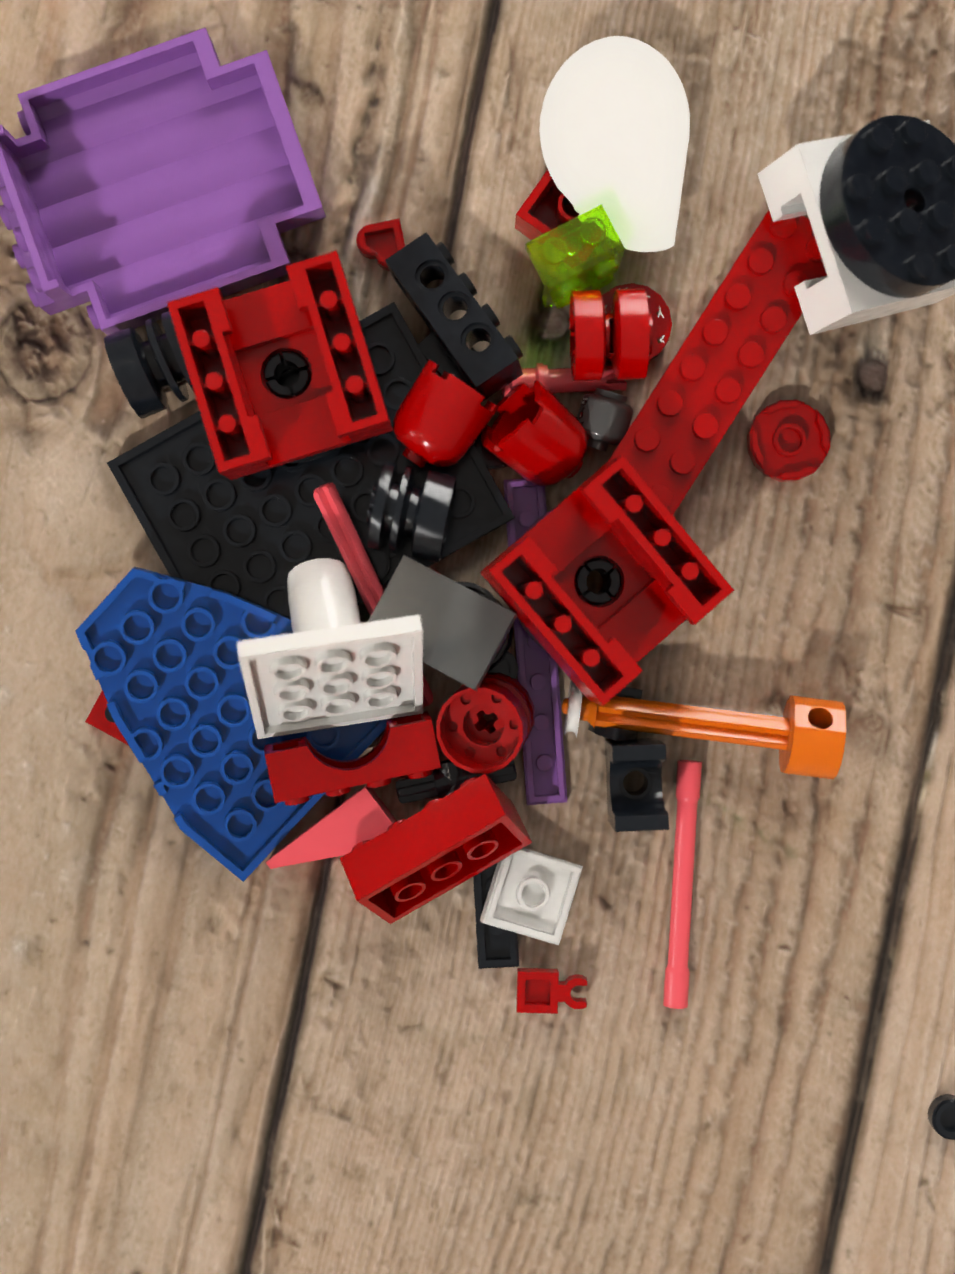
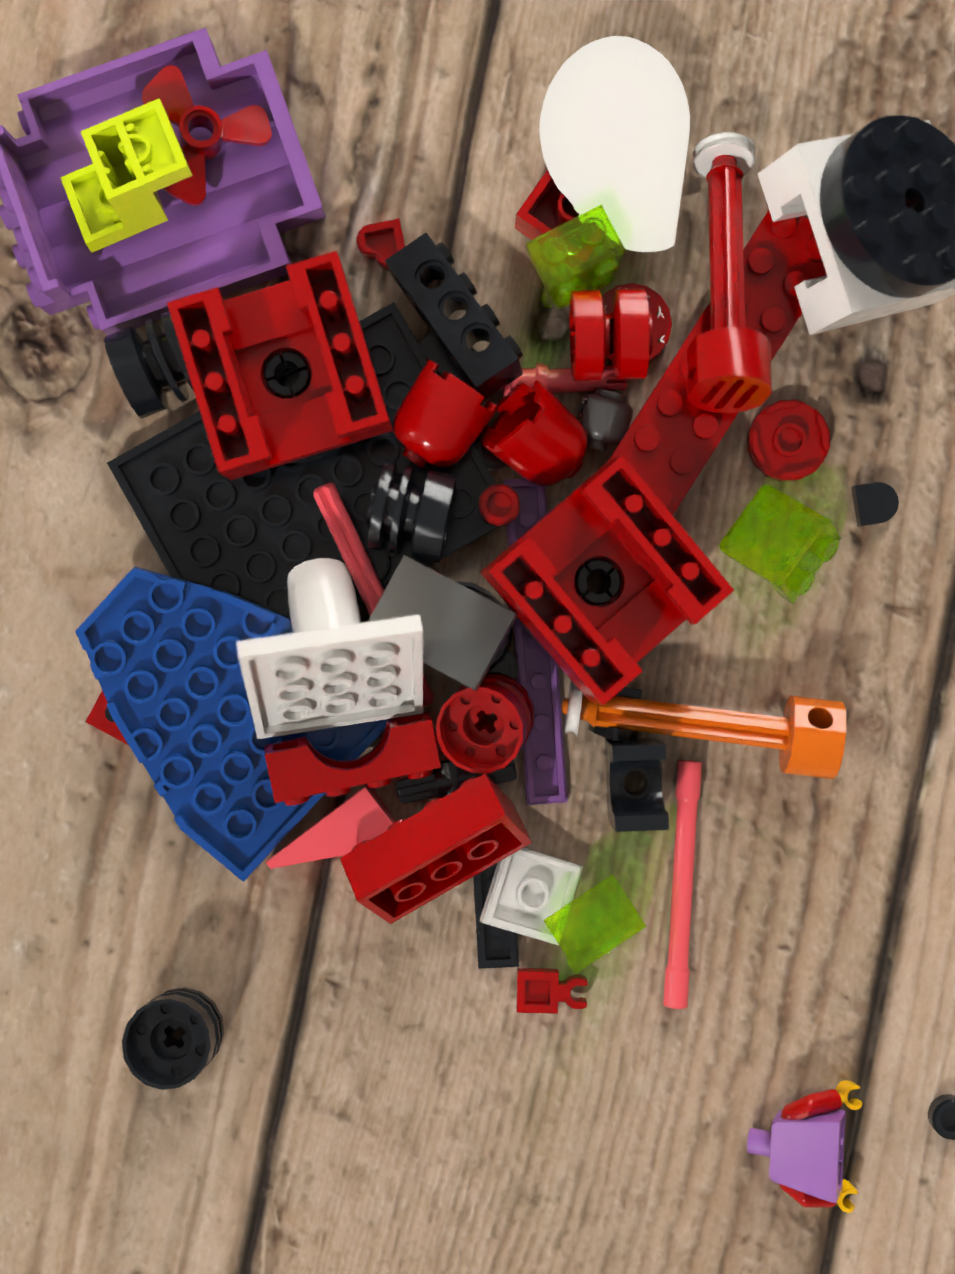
(131, 162): none -> neon yellow bracket
(154, 1052): none -> black wheel
(246, 127): none -> red piece
(499, 505): none -> red tile
(594, 923): none -> clear neon green bracket
(730, 362): none -> red piece
(781, 541): none -> clear neon green bracket
(809, 1148): none -> medium lavender torso
(874, 503): none -> black tile

